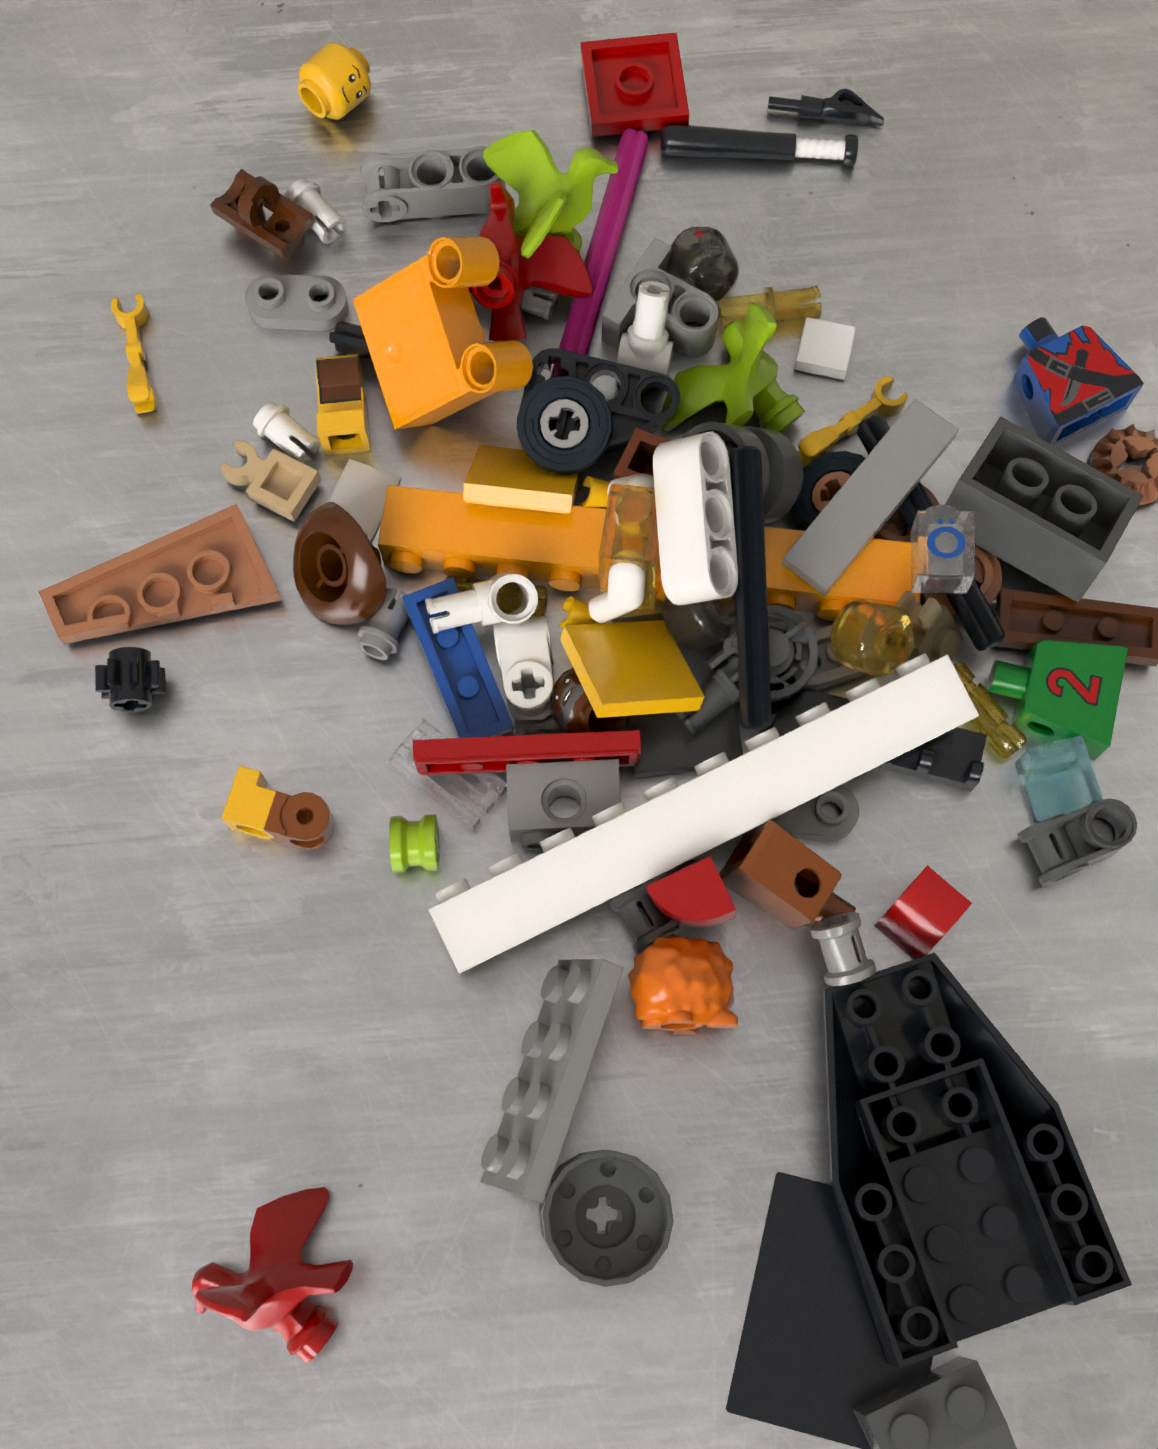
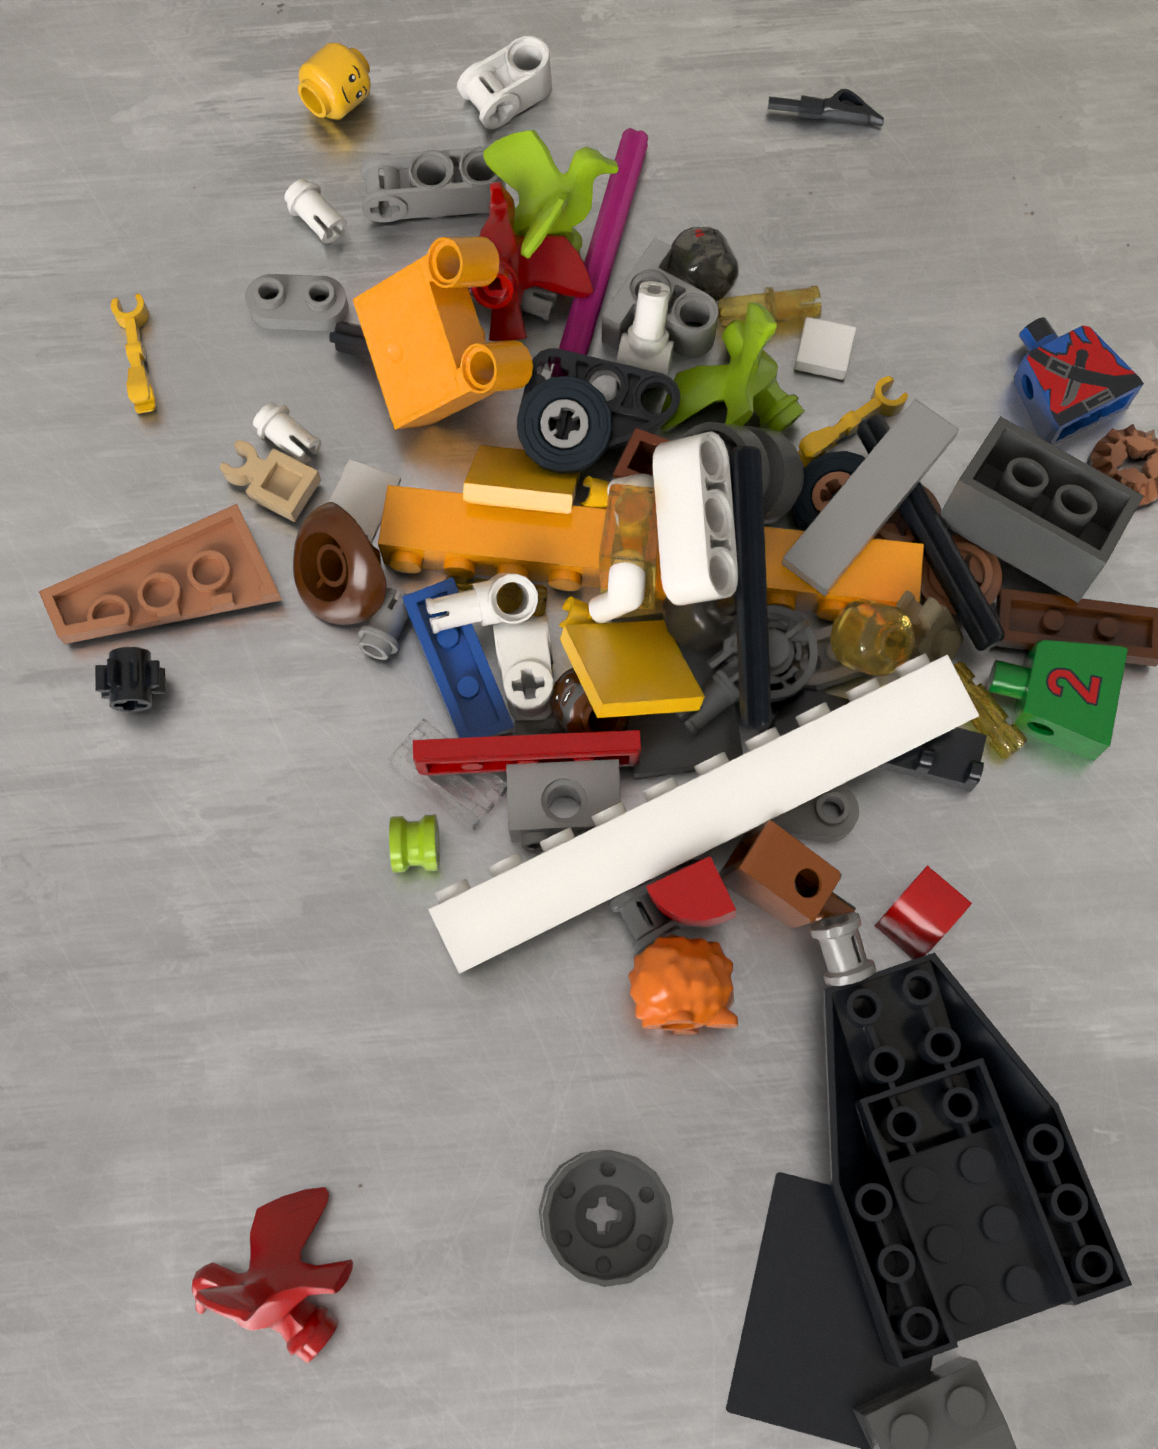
(244, 210): reddish brown hips -> none
(276, 816): leg -> none
(342, 405): yellow leg -> none
(509, 81): none -> white piece
(551, 1077): light grey plate -> none
(634, 83): red plate -> none
(746, 144): black piece -> none
(942, 550): clear brick -> none
(1057, 778): clear light blue panel -> none
(1069, 843): dark grey piece -> none

